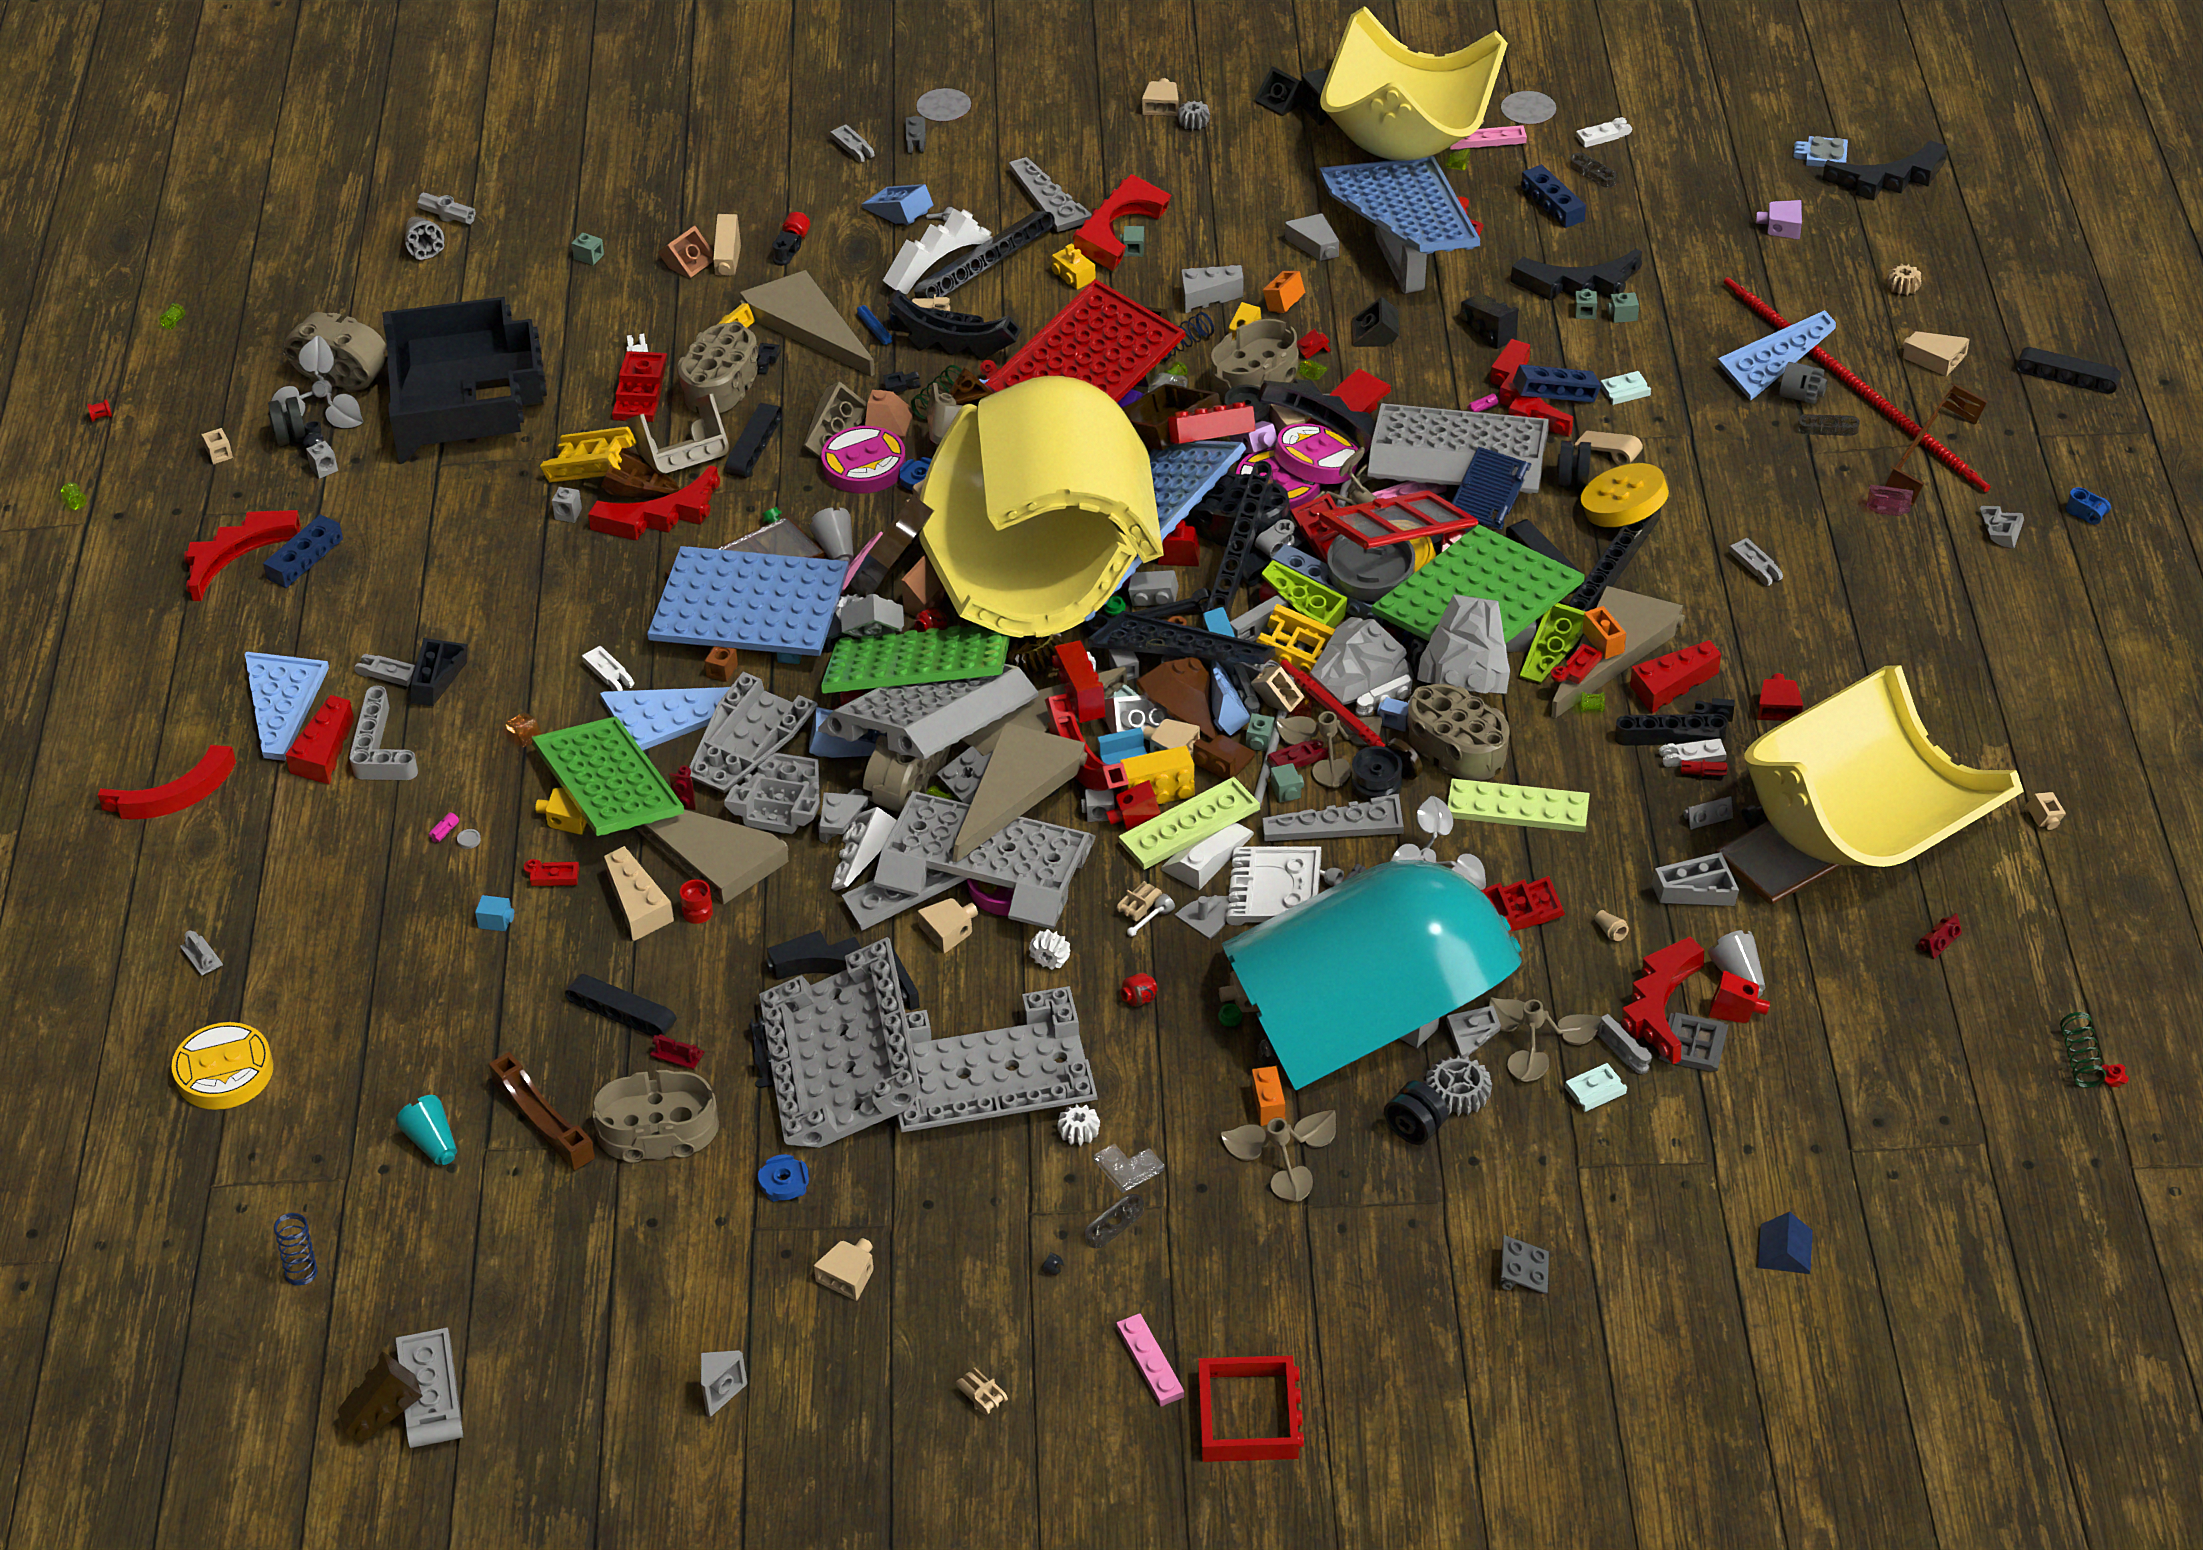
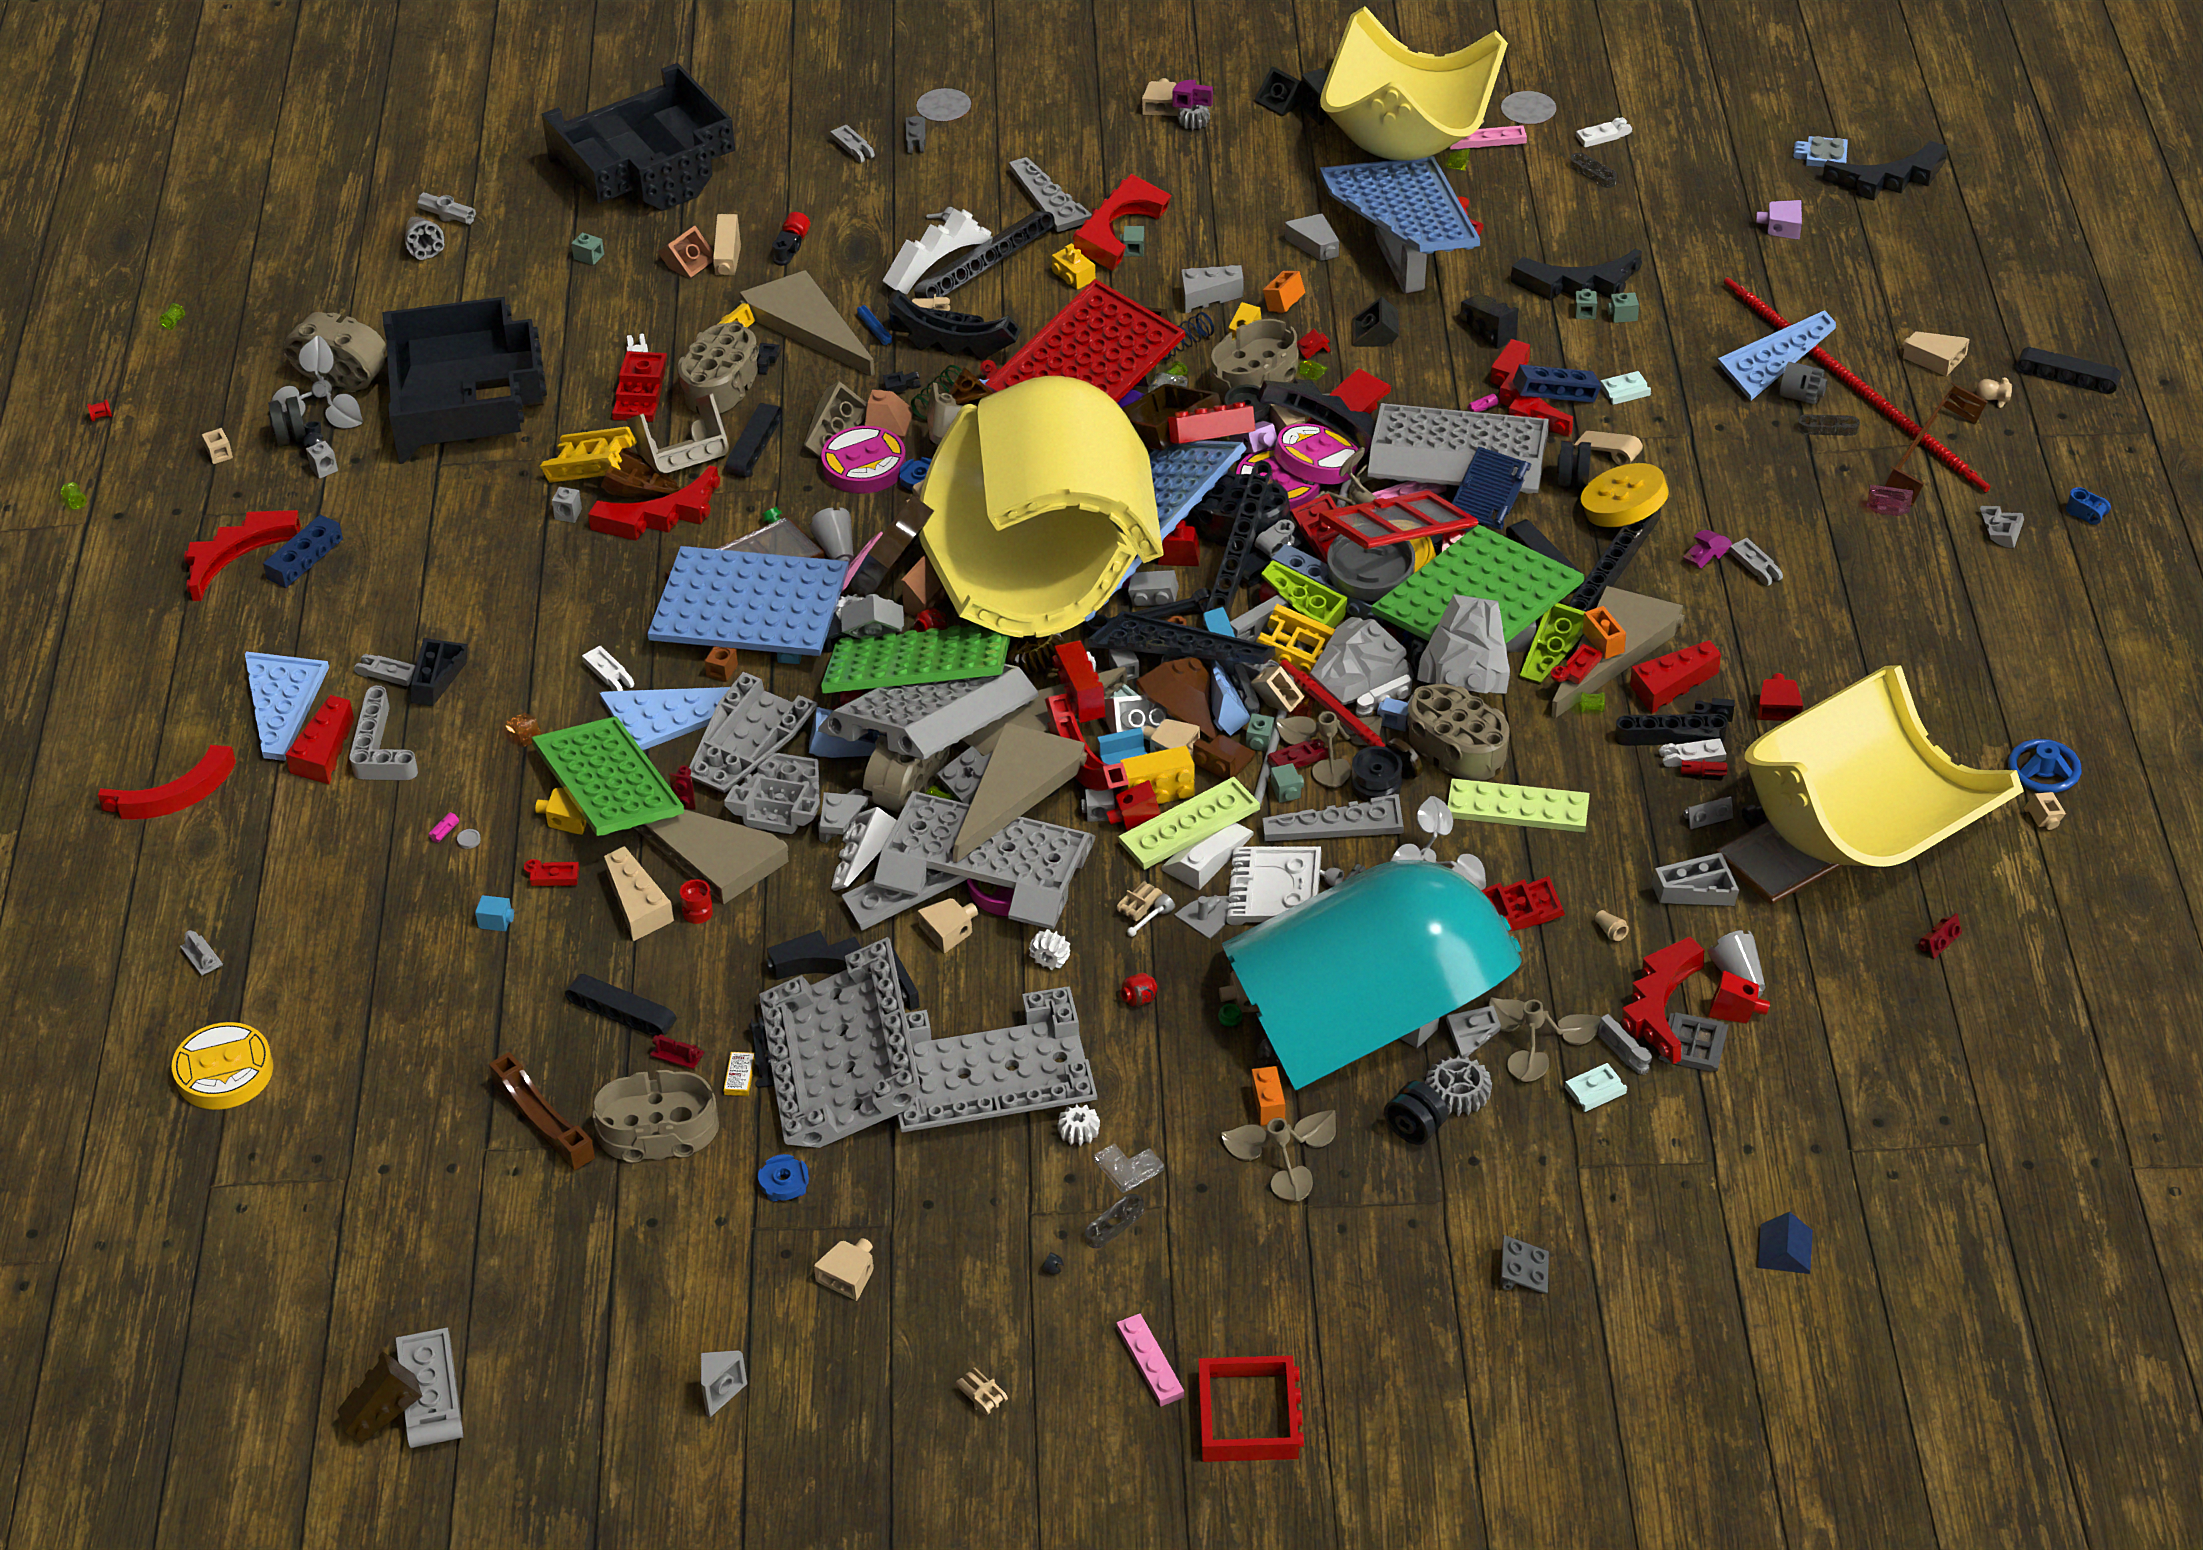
(292, 1237): dark blue piece -> none
(428, 1129): teal cone -> none
(645, 143): none -> black panel
(739, 1074): none -> tile
(900, 203): medium blue slope -> none
(1114, 606): green plate -> none
(1188, 93): none -> magenta brick
(1553, 196): dark blue brick -> none
(1708, 545): none -> magenta brick
(1904, 279): tan gear -> none
(1993, 390): none -> tan animal
(2046, 763): none -> blue piece
(2081, 1070): dark green piece -> none
(2115, 1075): red plate -> none

